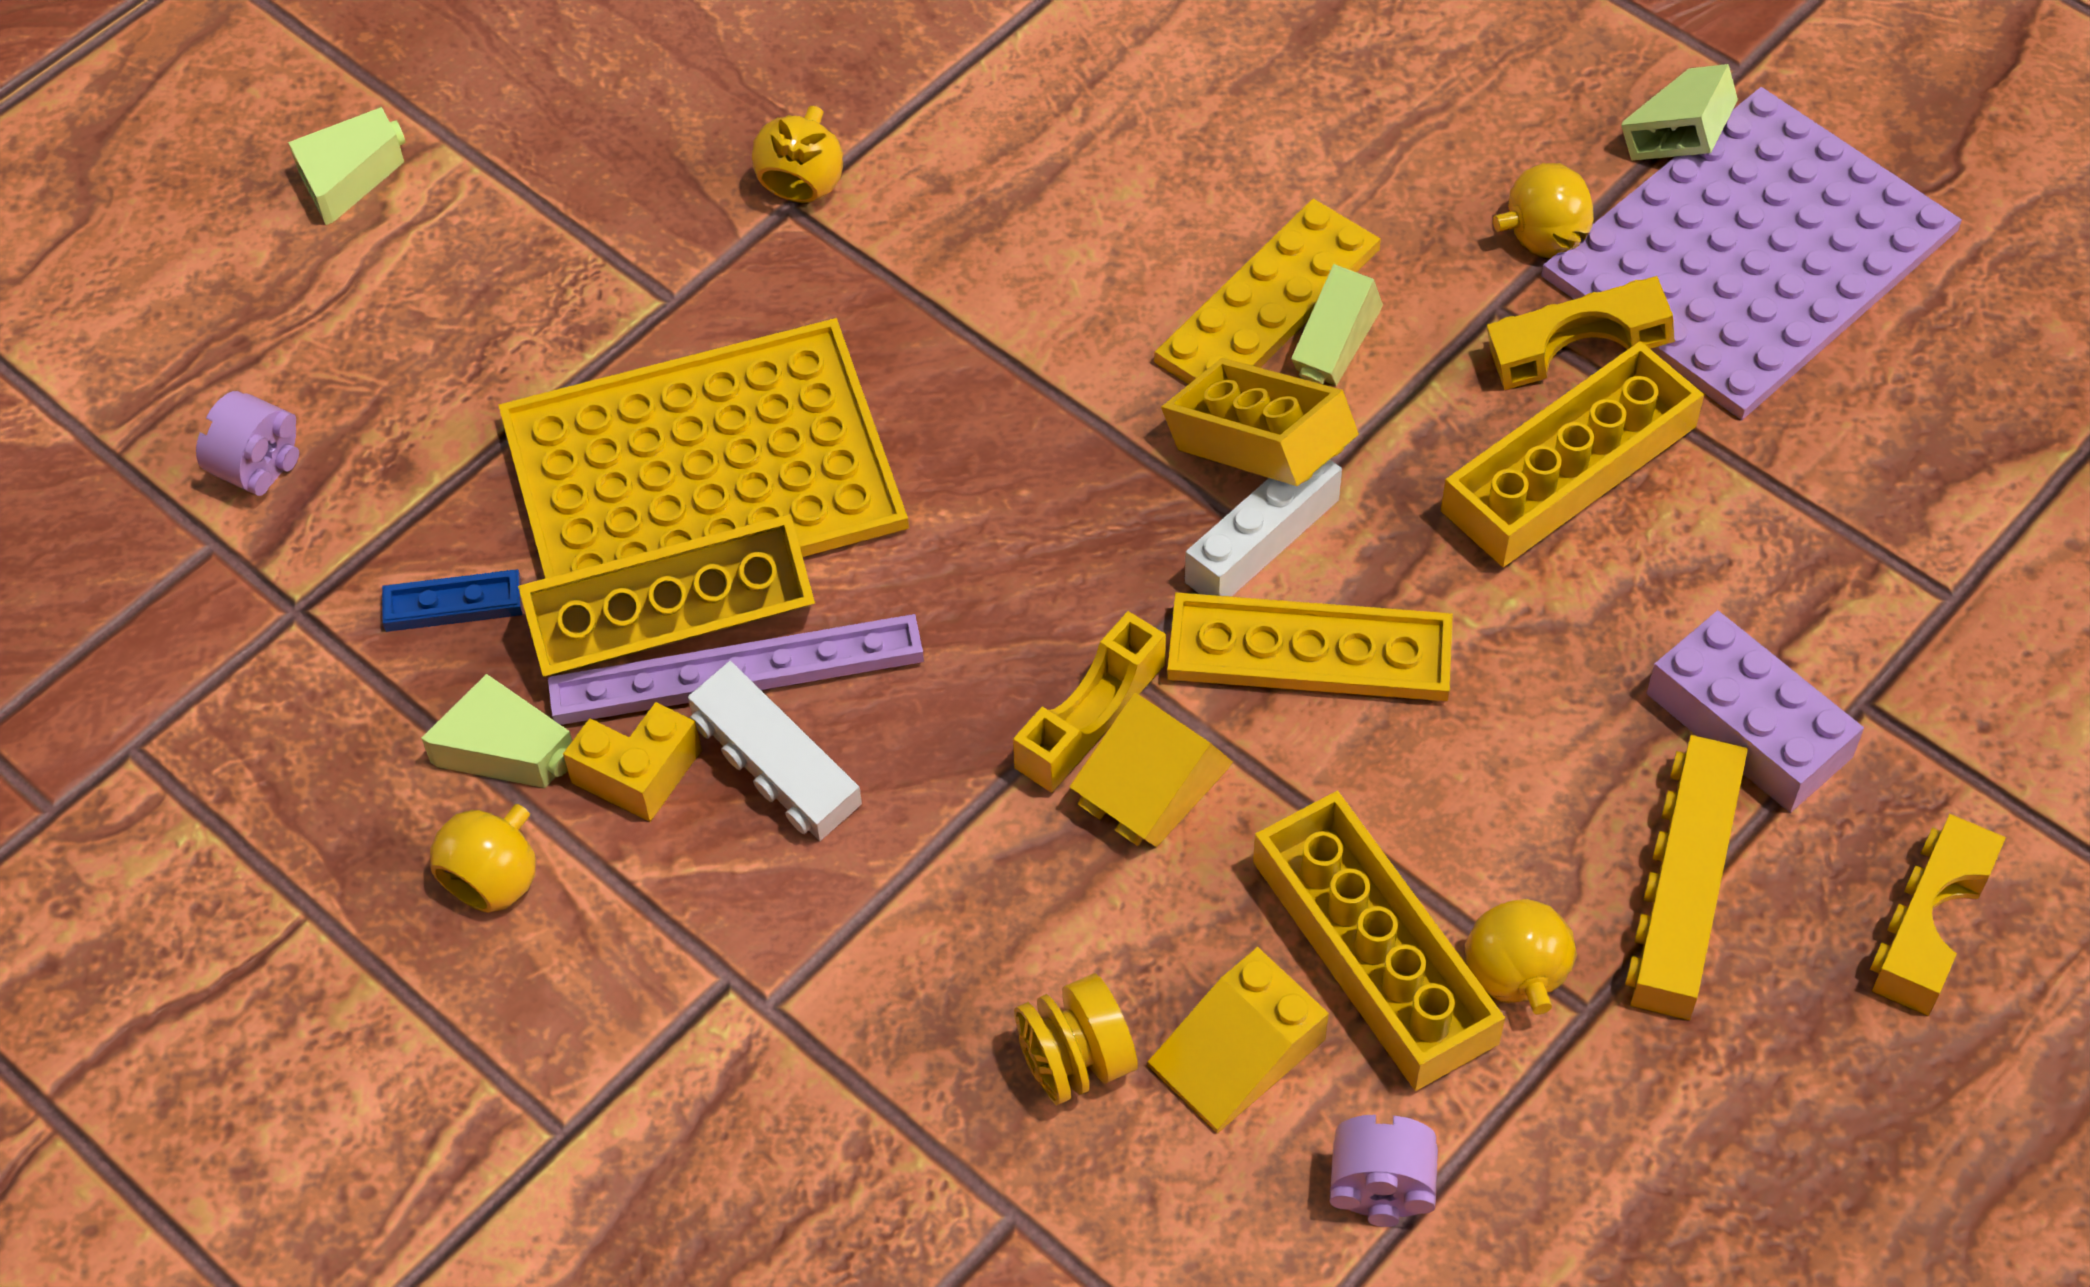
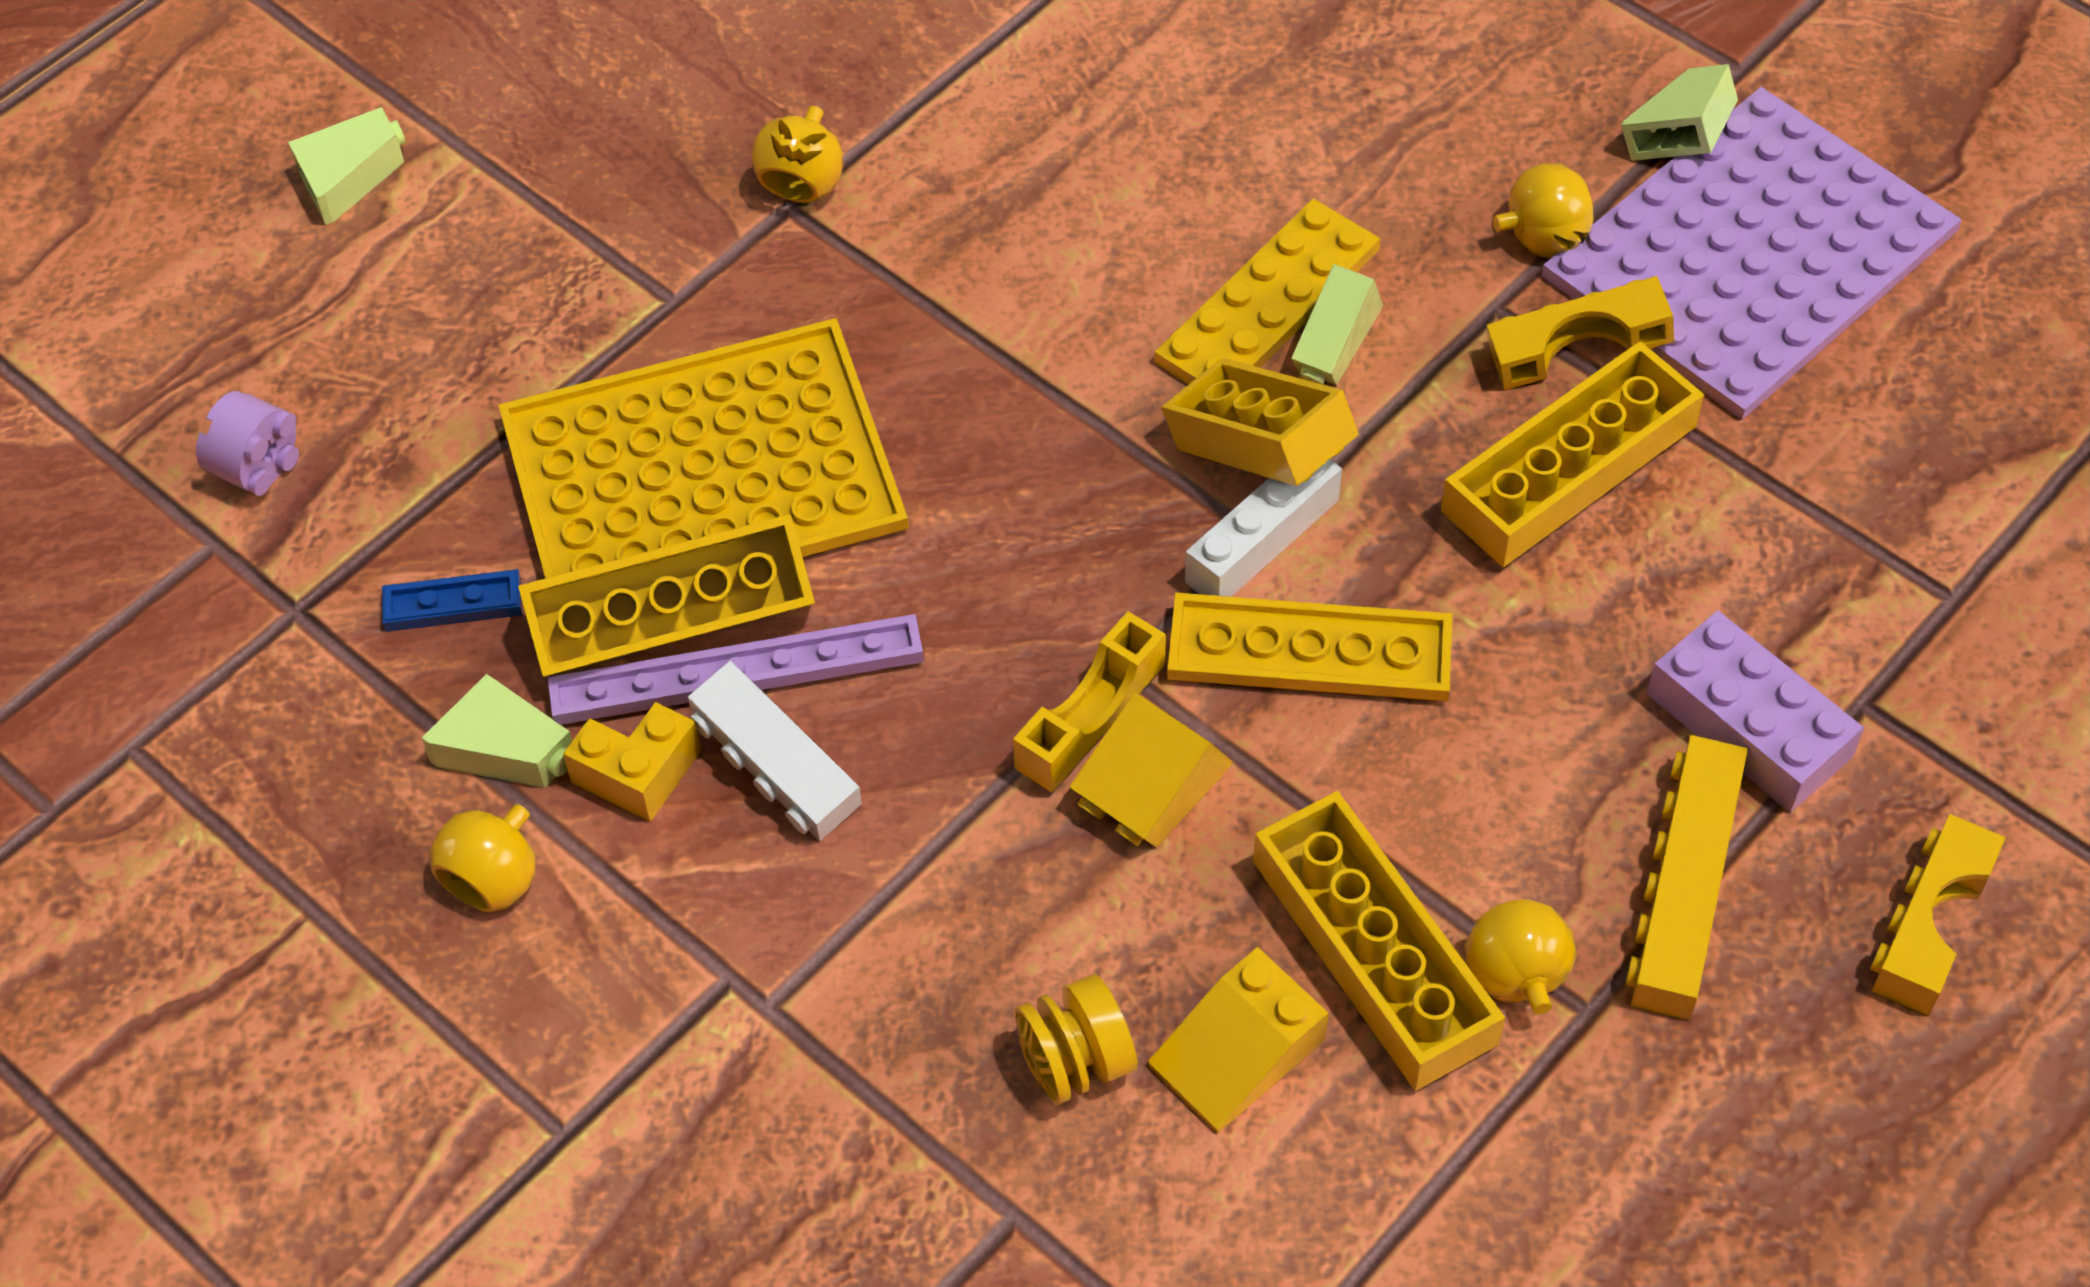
(1384, 1169): lavender brick -> none

